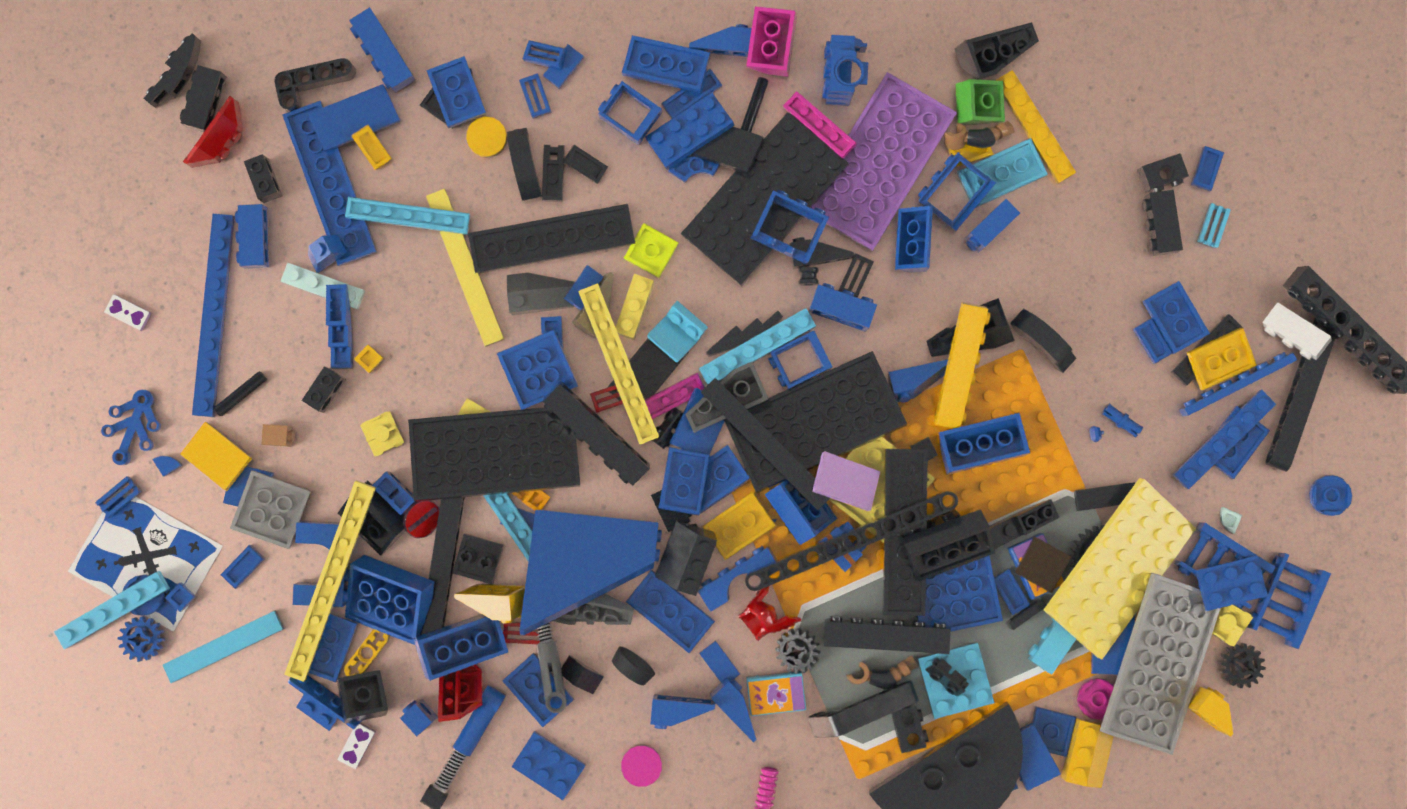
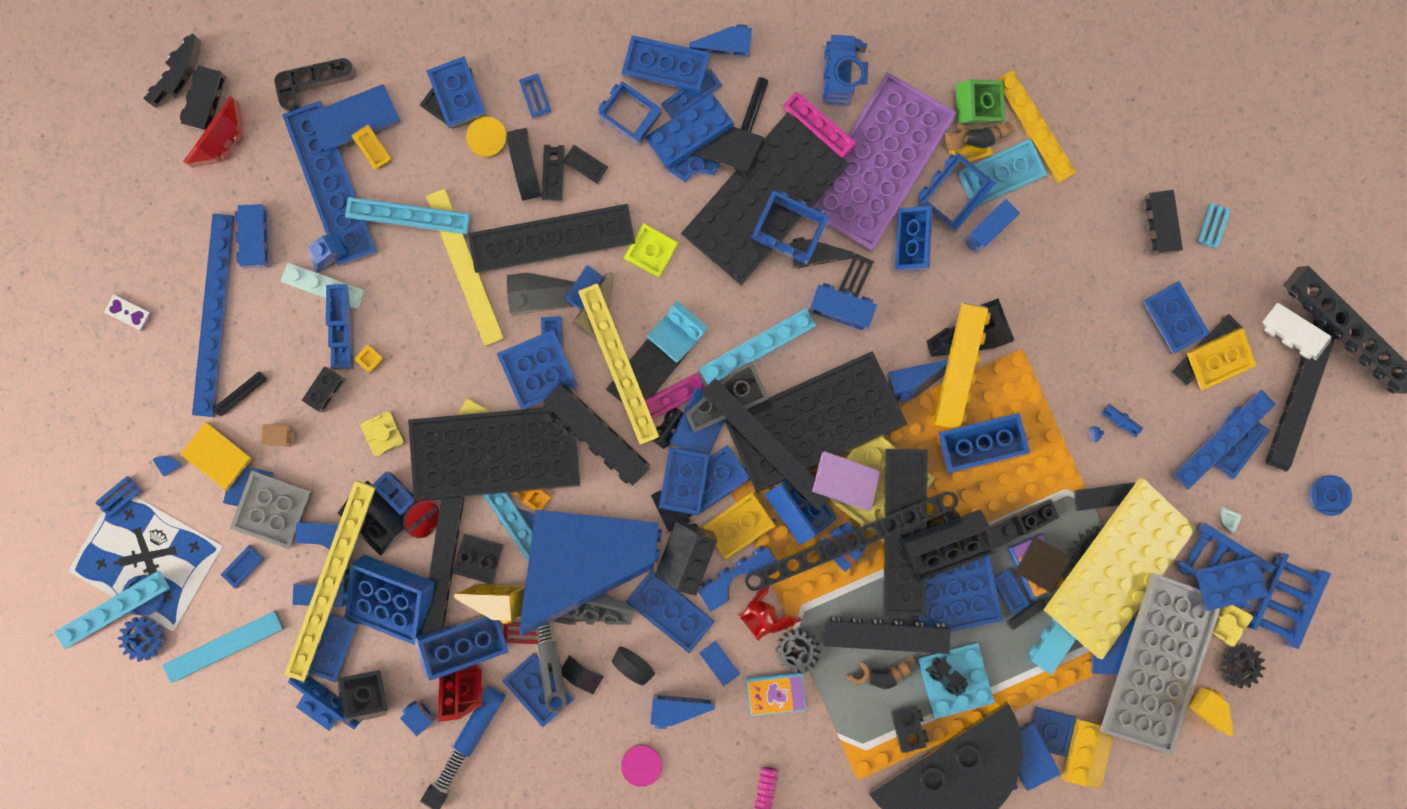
(133, 425): blue plant -> none
(180, 597): blue plate -> none
(263, 178): black brick -> none
(353, 661): yellow beam -> none
(356, 745): white tile -> none
(382, 50): blue brick -> none
(548, 765): blue plate -> none
(557, 65): blue tile -> none
(572, 60): blue tile -> none
(596, 402): red tile -> none
(634, 306): light yellow brick -> none
(731, 701): blue slope -> none
(737, 337): black slope -> none
(771, 40): dark pink slope -> none
(808, 276): black wheel -> none
(818, 350): blue window -> none
(863, 712): black beam -> none
(925, 444): black tile -> none
(994, 51): black wedge -> none
(1045, 338): black arch -> none
(1094, 697): dark pink tile -> none
(1152, 341): blue tile -> none
(1172, 165): black brick -> none
(1207, 168): blue tile -> none
(1229, 387): blue plate -> none

